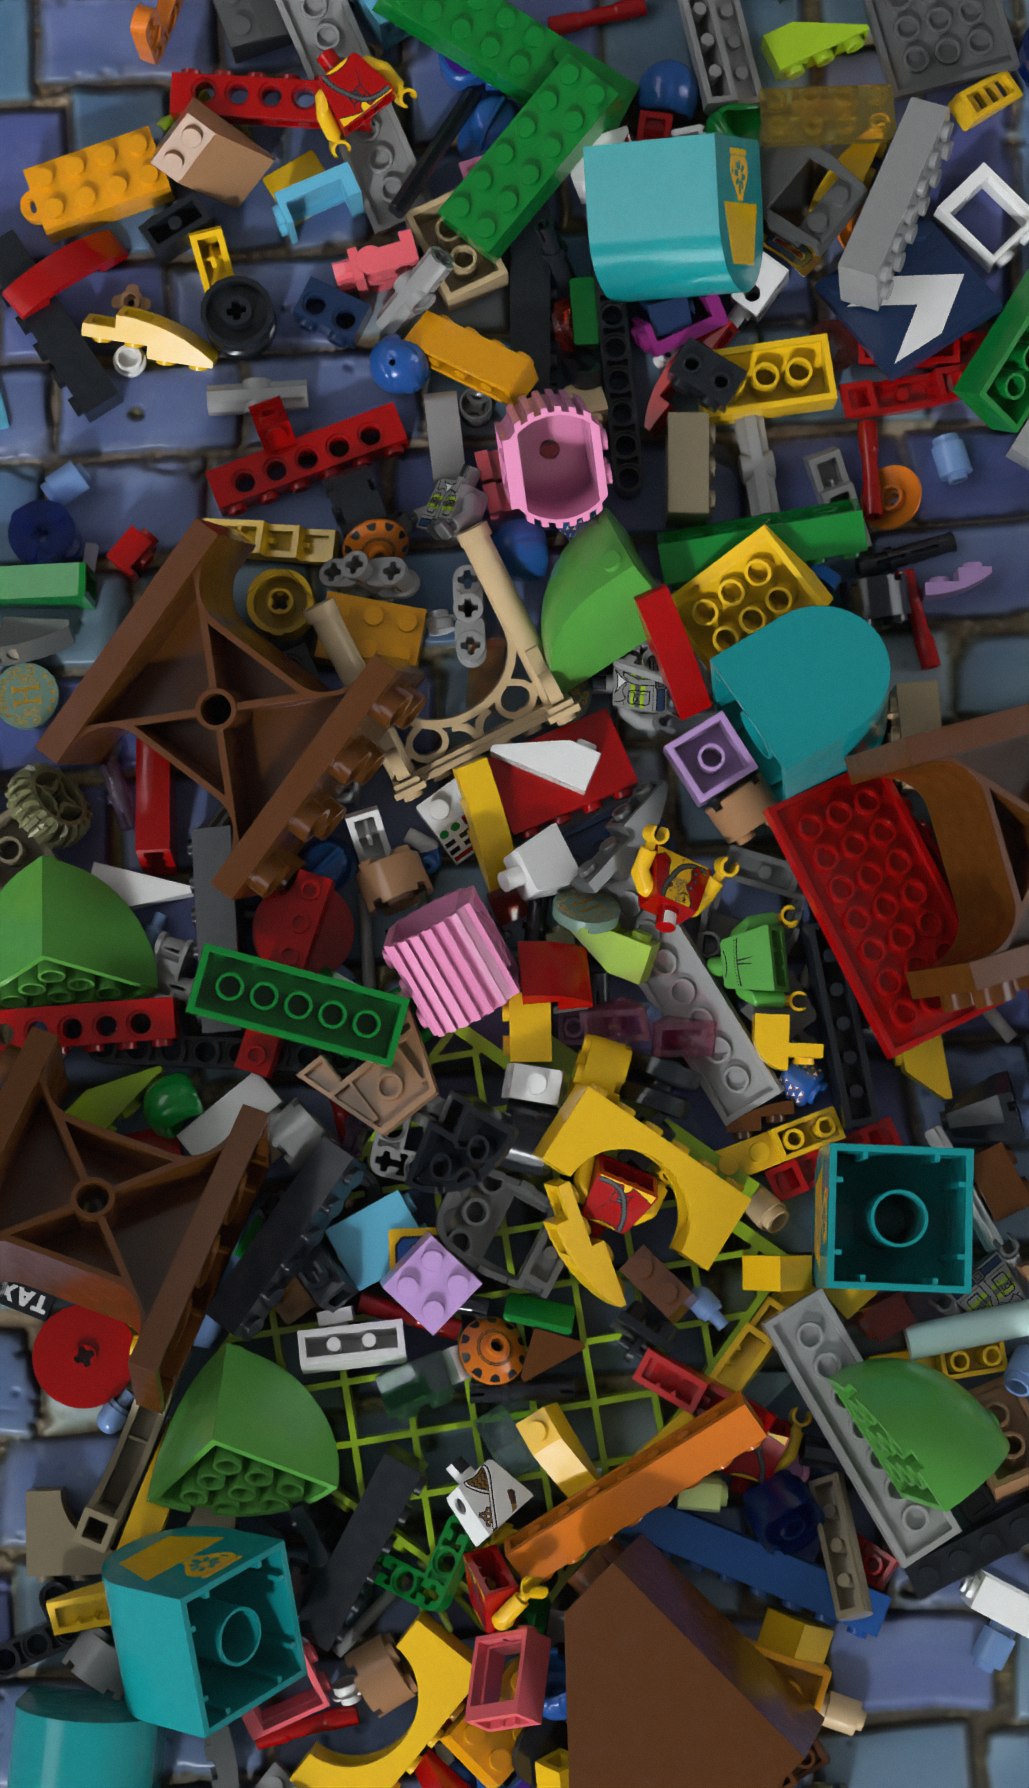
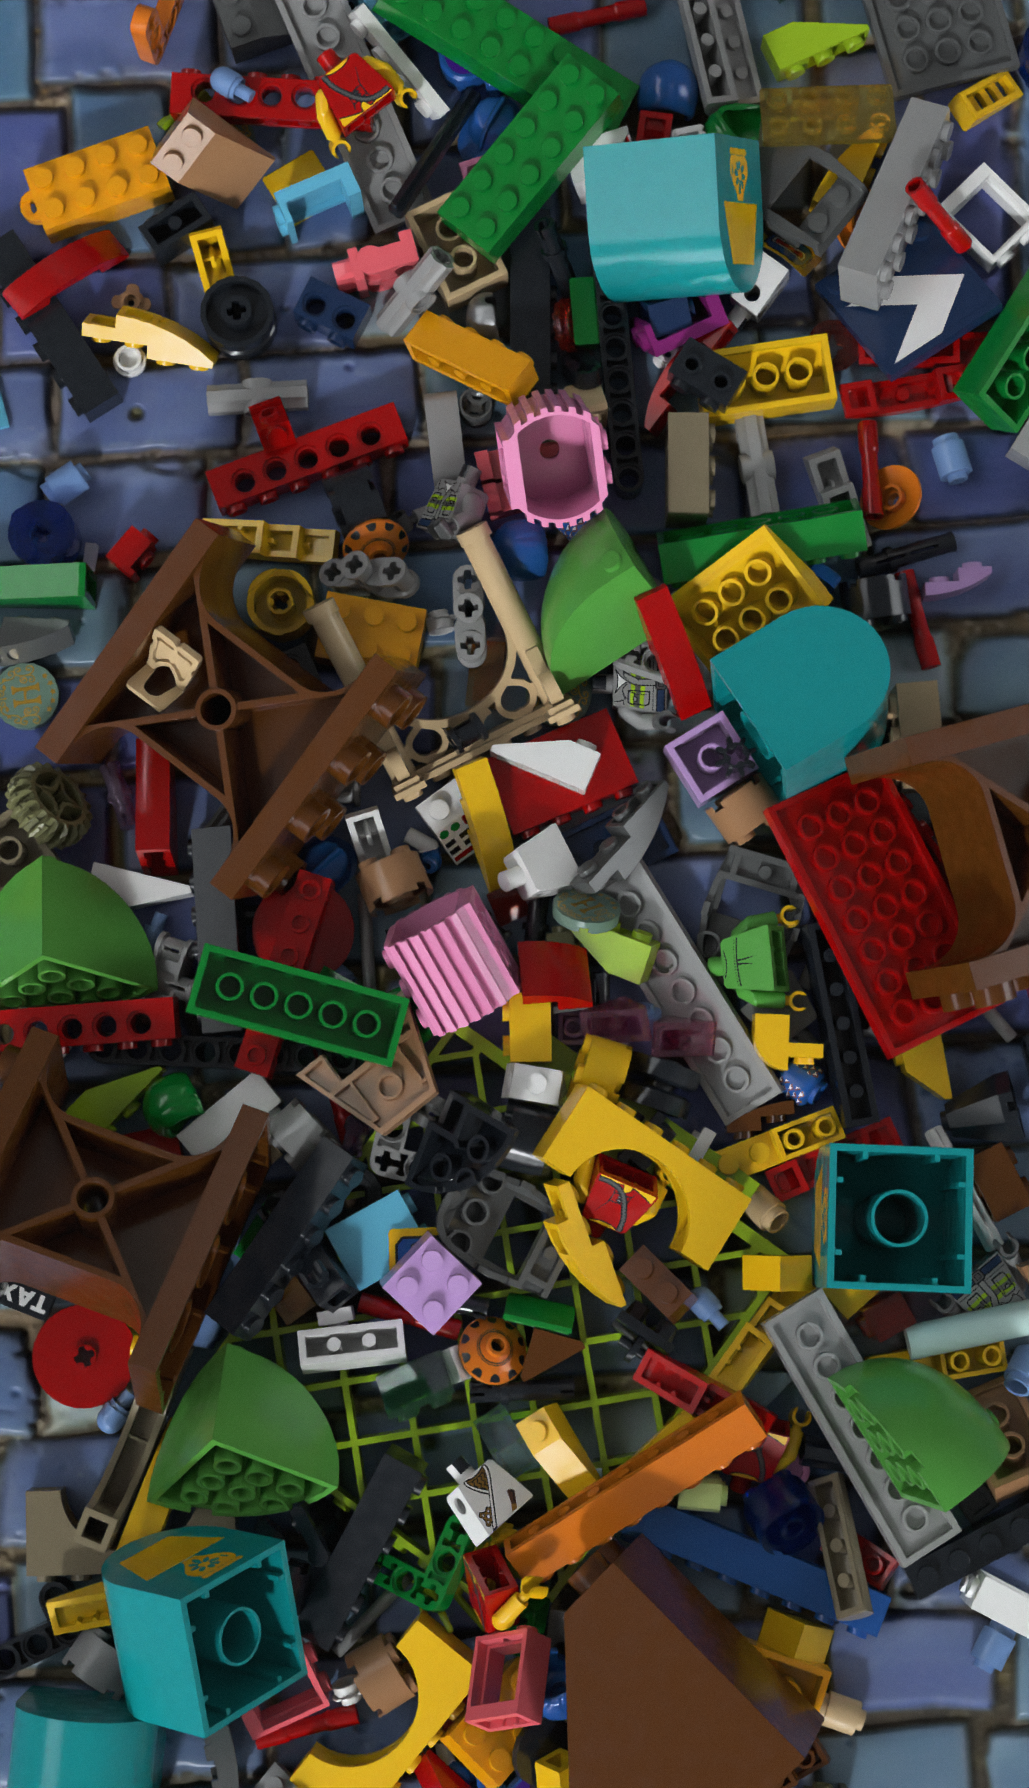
(166, 651): none -> tan piece
(230, 84): none -> medium blue cylinder
(386, 49): none -> white plate
(410, 367): blue piece -> none
(466, 733): none -> black bush
(482, 314): none -> flat silver hair
(672, 883): torso -> none
(704, 1140): none -> white plate
(725, 760): none -> black gear
(929, 203): none -> red piece

